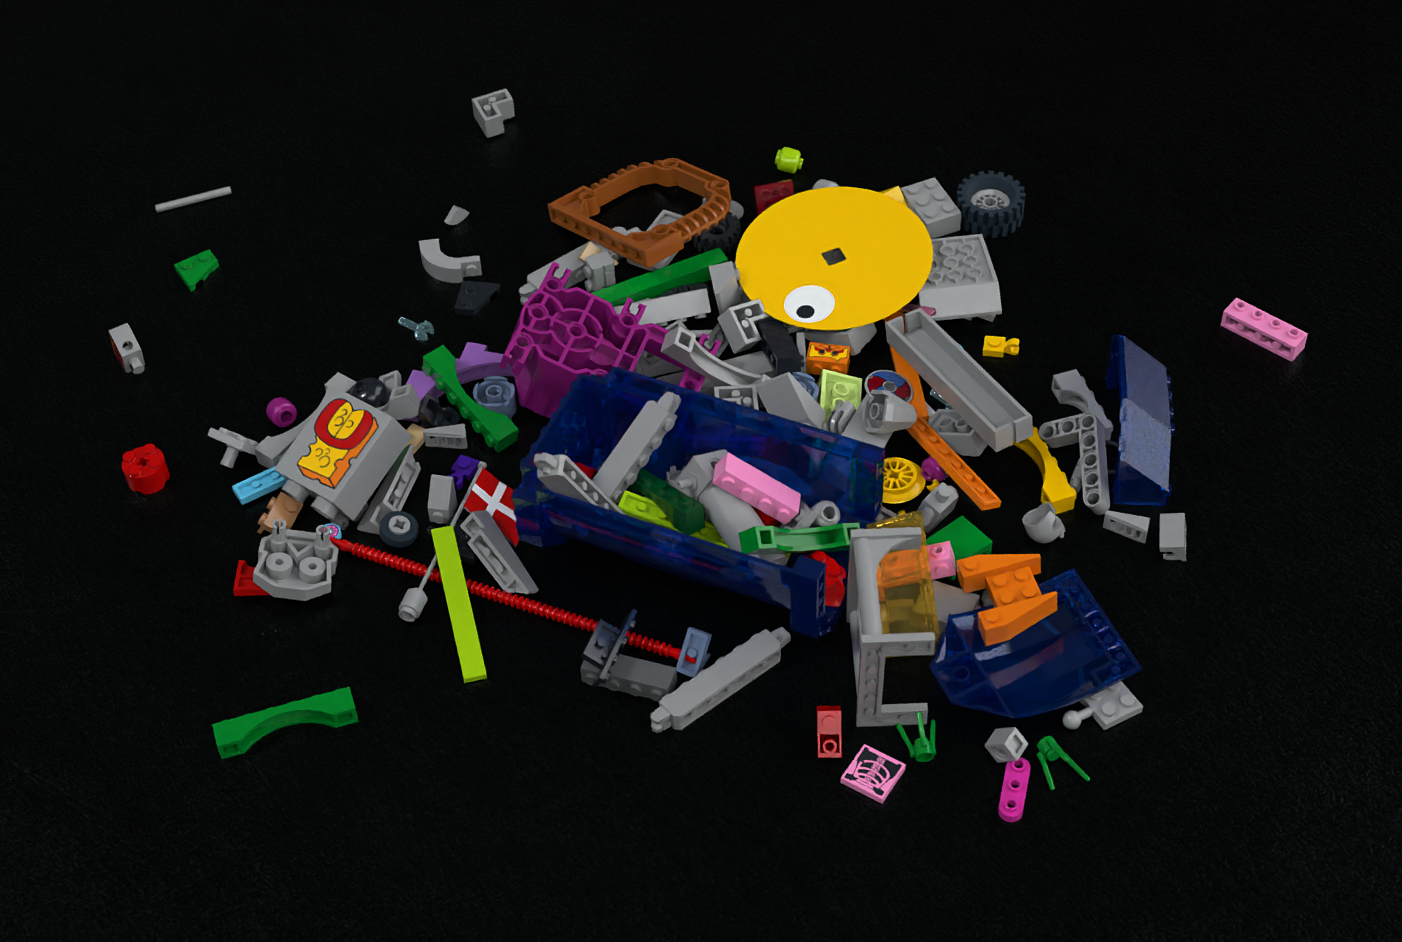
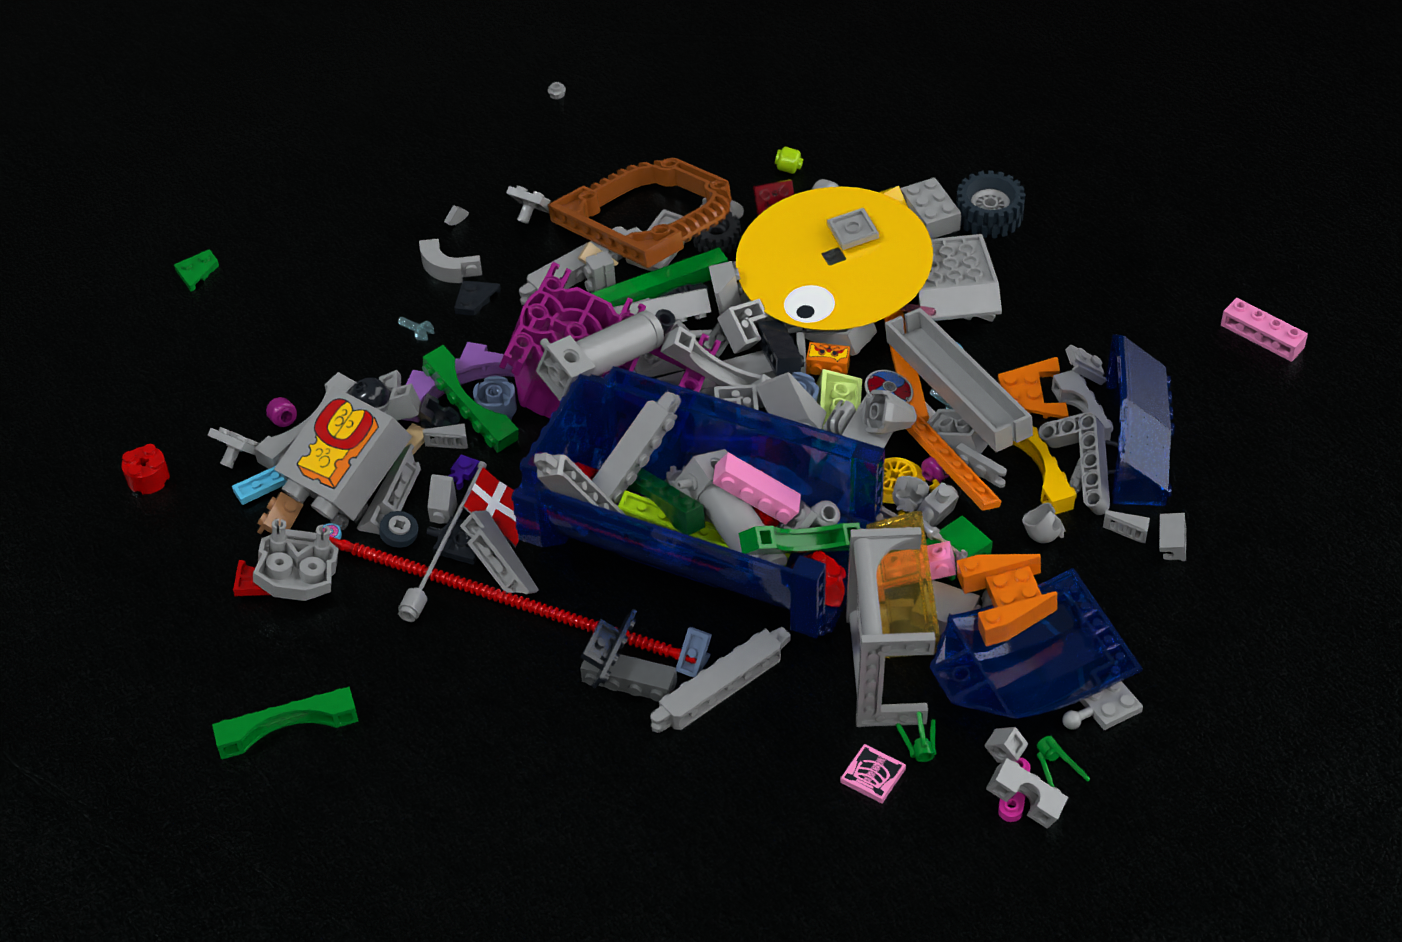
(131, 355): light grey torso -> none
(193, 199): light grey bar -> none
(458, 604): lime tile -> none
(492, 110): light grey brick -> none
(529, 202): none -> light grey plate
(556, 90): none -> light grey plate
(602, 350): none -> light grey piece
(829, 731): red slope -> none
(853, 229): none -> light grey plate
(909, 493): none -> light grey helmet
(933, 533): none -> light grey piece
(982, 465): none -> light grey hinge
(997, 346): yellow plate -> none
(1026, 389): none -> orange wing
(1045, 801): none -> light grey arch
(1086, 364): none -> light grey plate

